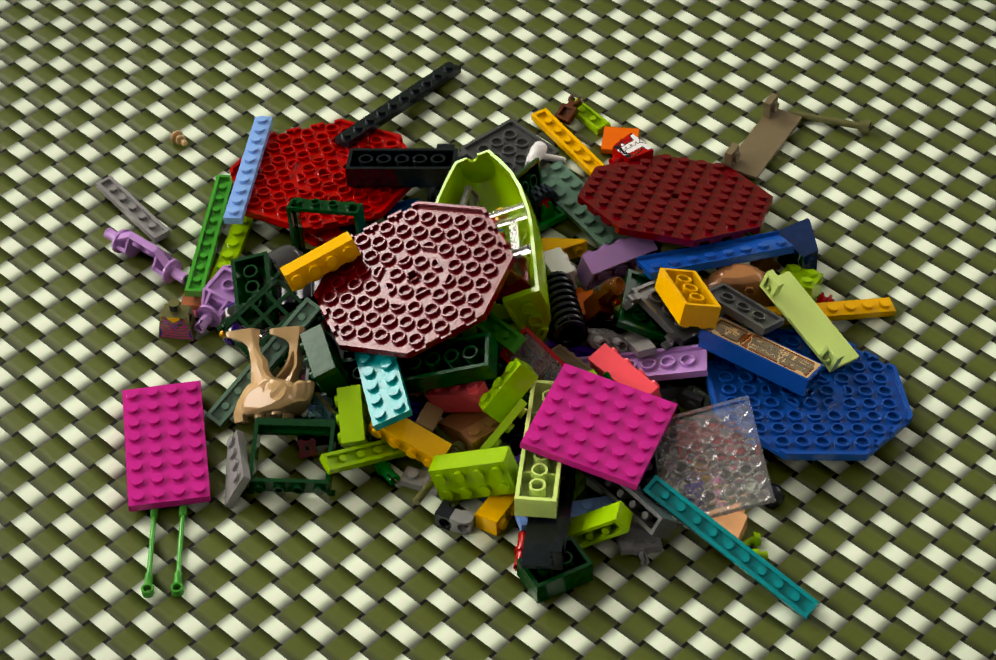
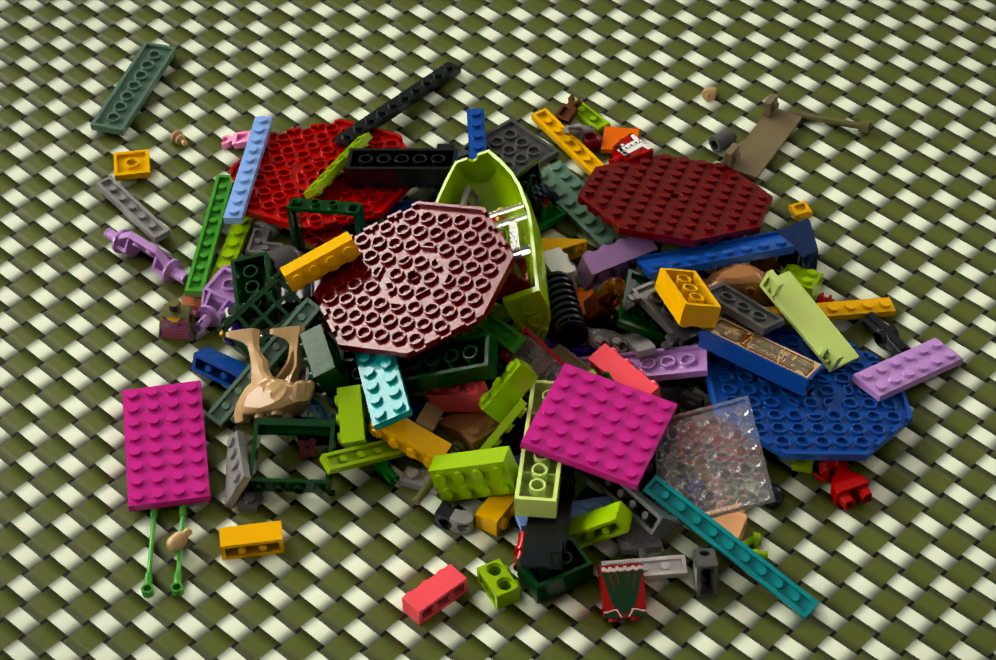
(132, 165): none -> yellow plate
(133, 88): none -> sand green plate
(178, 540): none -> tan cylinder
(217, 366): none -> blue brick
(238, 141): none -> bright pink plate
(250, 502): none -> dark grey plate
(251, 540): none -> yellow brick
(260, 242): none -> light grey tile
(335, 168): none -> lime plate
(434, 594): none -> coral brick
(476, 131): none -> blue plate
(498, 584): none -> lime brick
(539, 151): white piece -> none
(577, 130): none -> light grey axle
(592, 140): none -> dark red plate
(622, 591): none -> slope
(657, 567): none -> white plate
(705, 563): none -> dark grey torso
(709, 94): none -> tan hair
(722, 140): none -> dark grey brick
(800, 210): none -> yellow tile
(803, 466): none -> lime plate
(845, 484): none -> red hips
(884, 334): none -> black piece
(906, 369): none -> lavender plate

